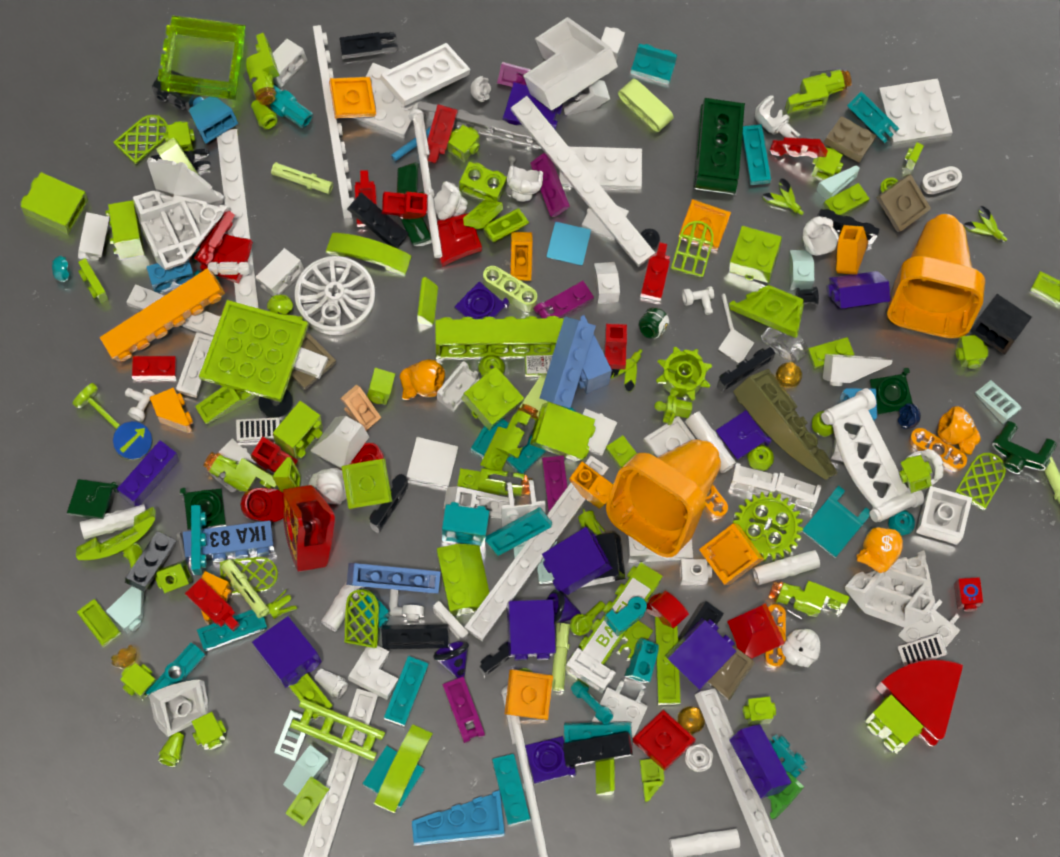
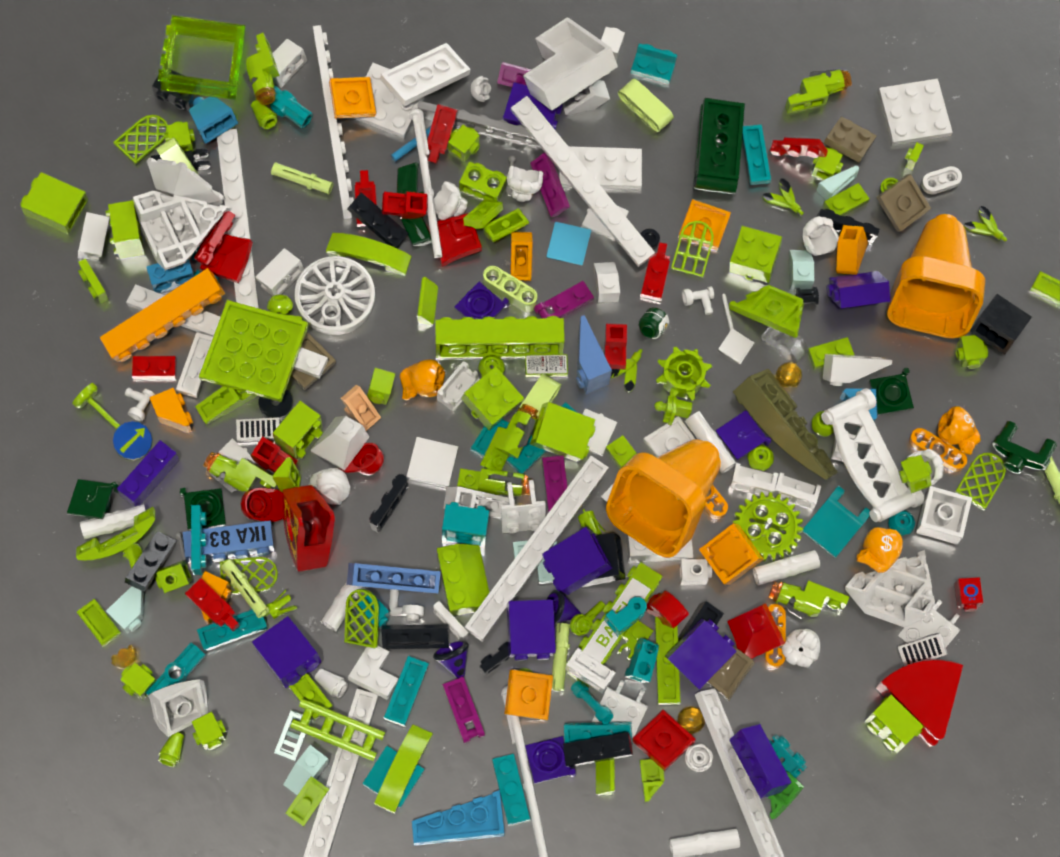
(59, 269): teal plate -> none
(229, 268): white axle -> none
(366, 483): lime plate -> none
(367, 44): black hinge -> none
(518, 531): teal plate -> none
(567, 362): medium blue brick -> none
(591, 485): light orange slope -> none
(745, 368): black plate -> none
(759, 711): lime brick -> none
(774, 125): white piece -> none
(872, 116): teal hinge -> none
(909, 416): dark blue plate -> none
(992, 406): light aqua slope -> none

